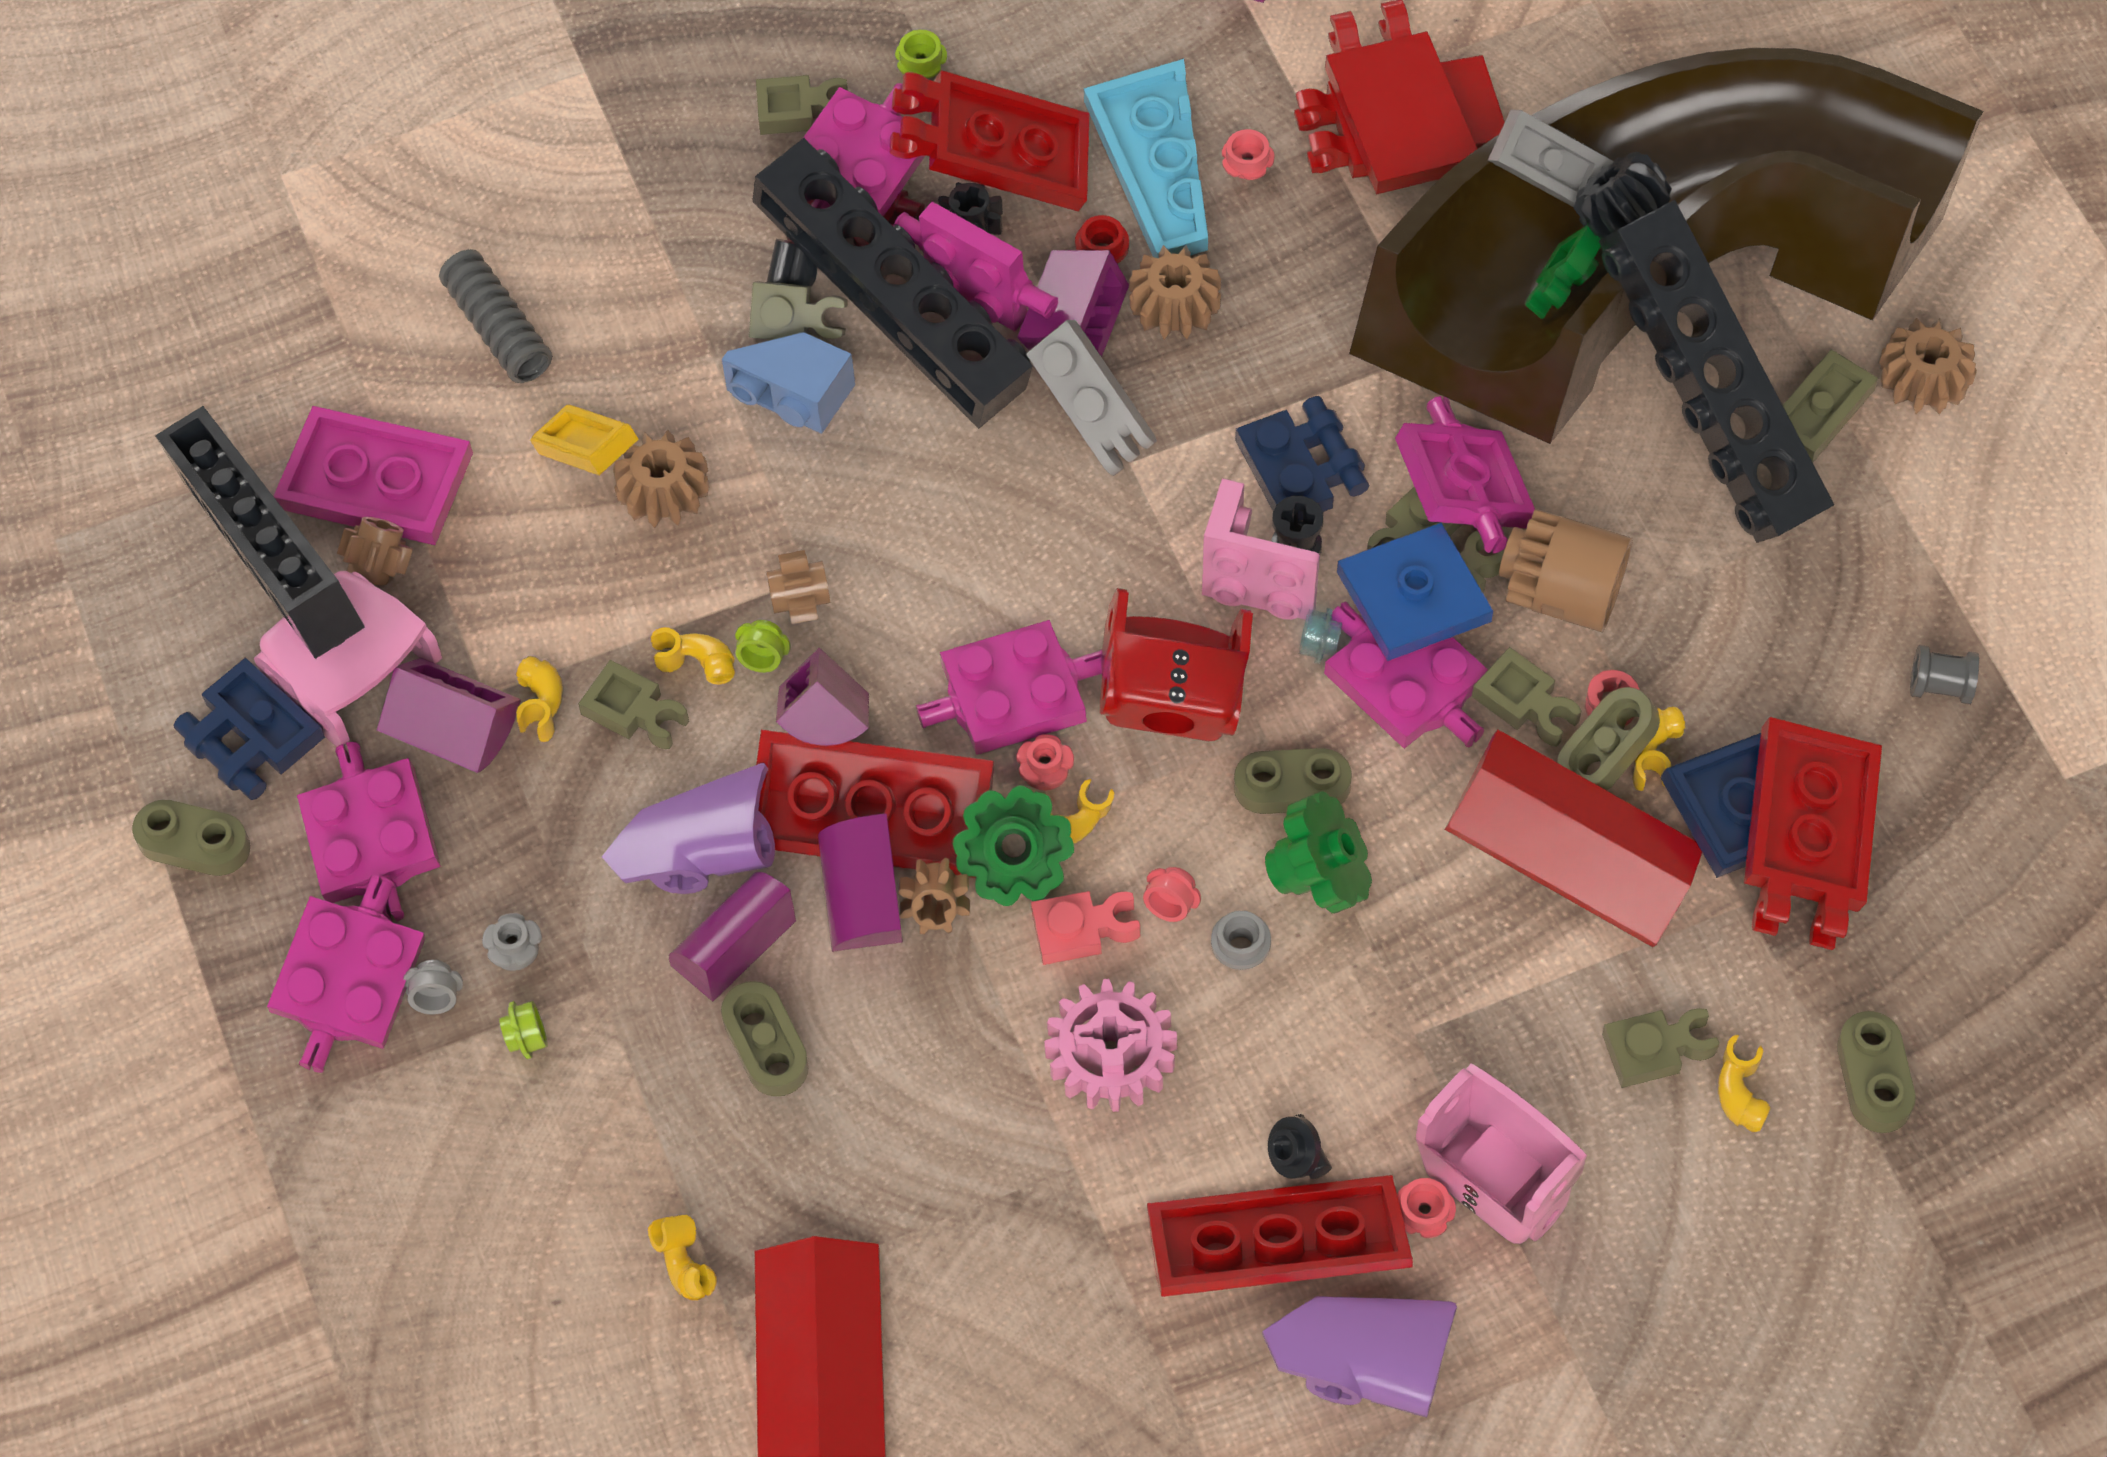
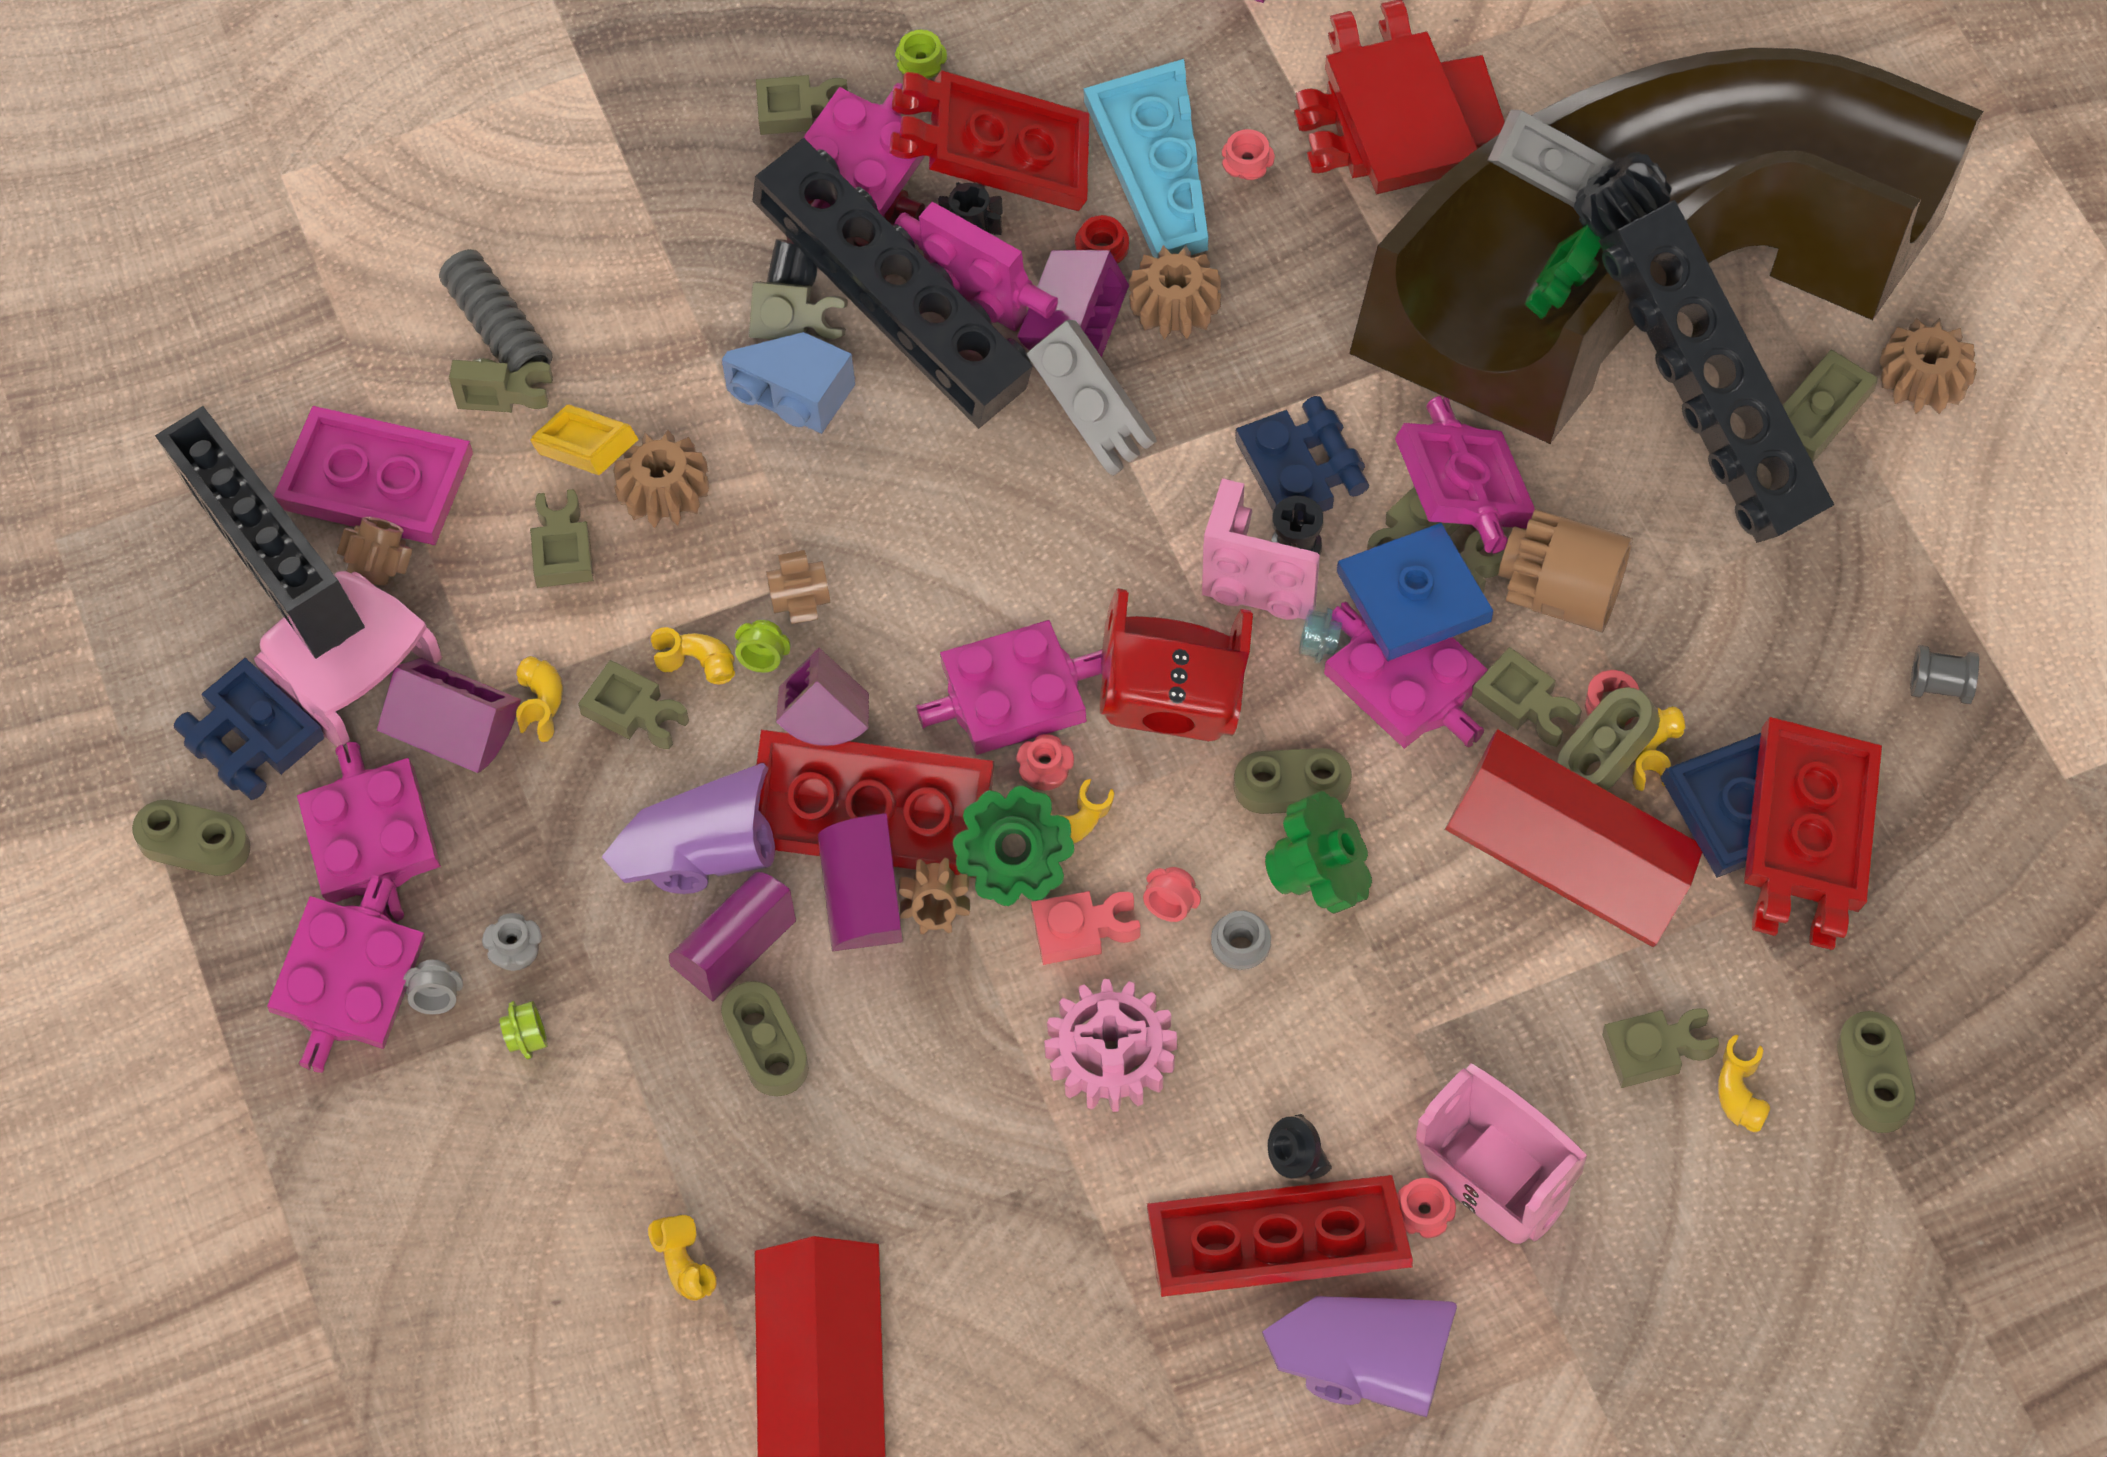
(492, 387): none -> olive plate
(562, 546): none -> olive plate

